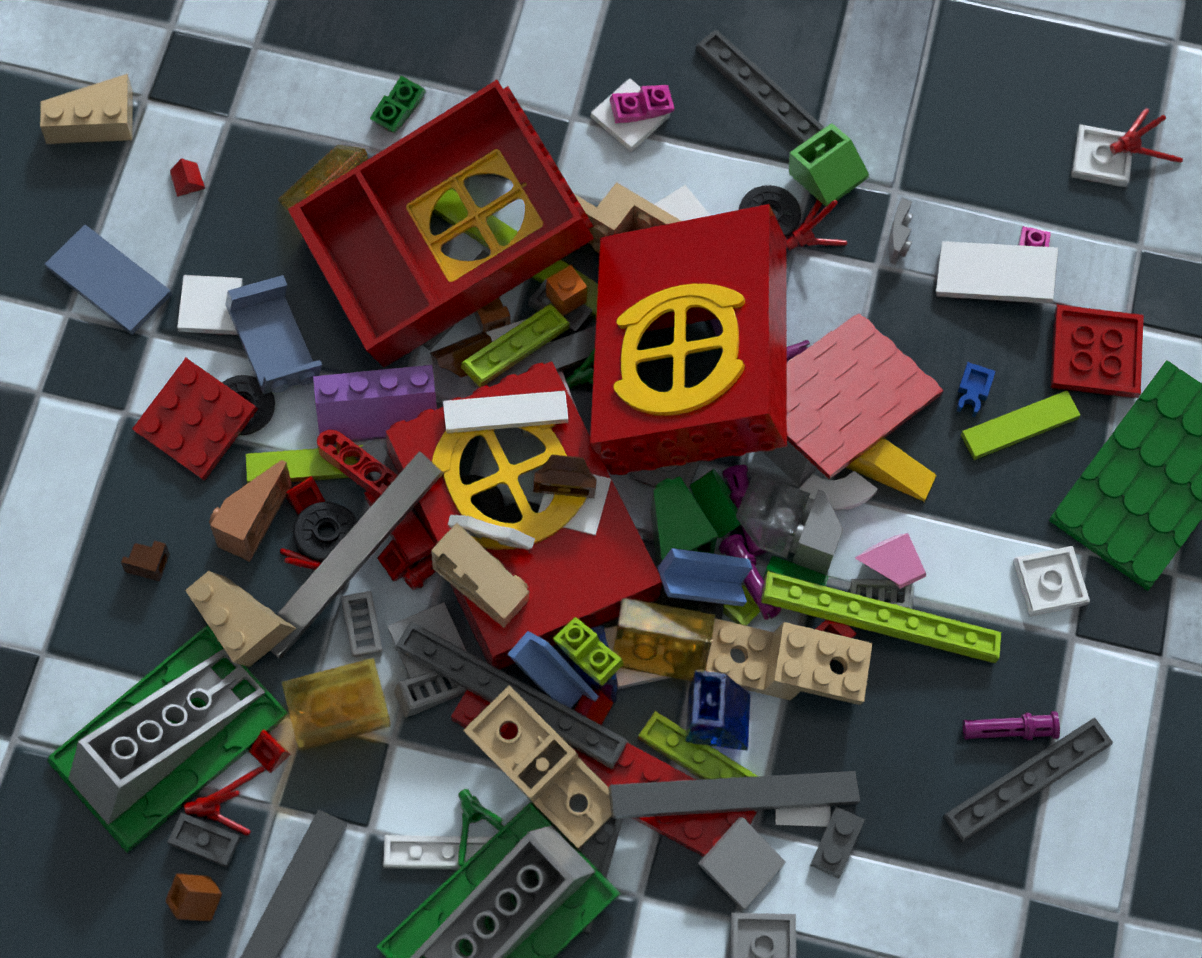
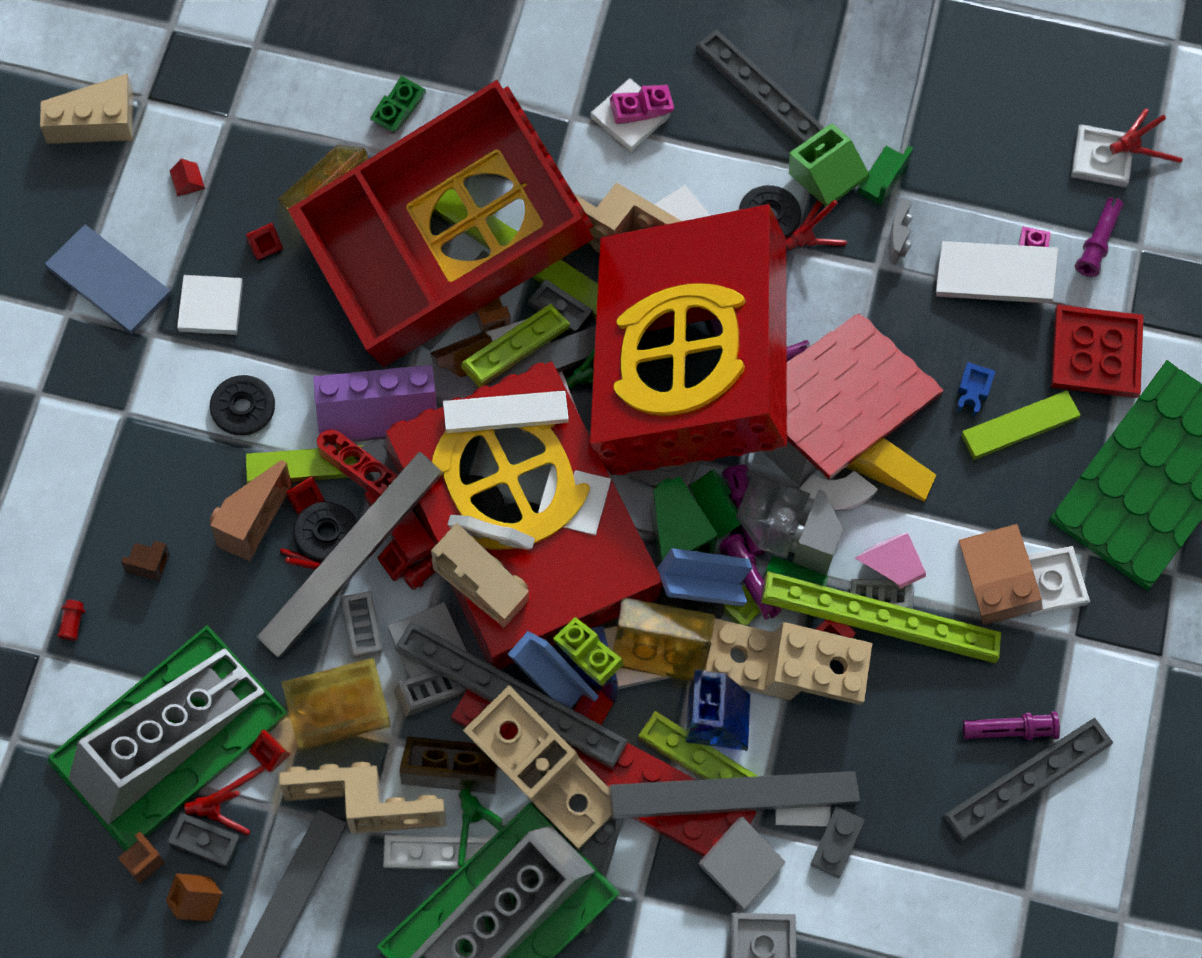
(71, 619): none -> red pin
(141, 859): none -> dark orange panel
(195, 419): red plate -> none
(237, 619): tan wedge -> none
(264, 241): none -> red slope
(271, 335): sand blue panel -> none
(363, 798): none -> tan bracket
(447, 765): none -> dark brown slope
(565, 477): reddish brown slope -> none
(566, 290): orange brick -> none
(885, 174): none -> green panel
(1001, 574): none -> nougat slope
(1096, 246): none -> magenta pin

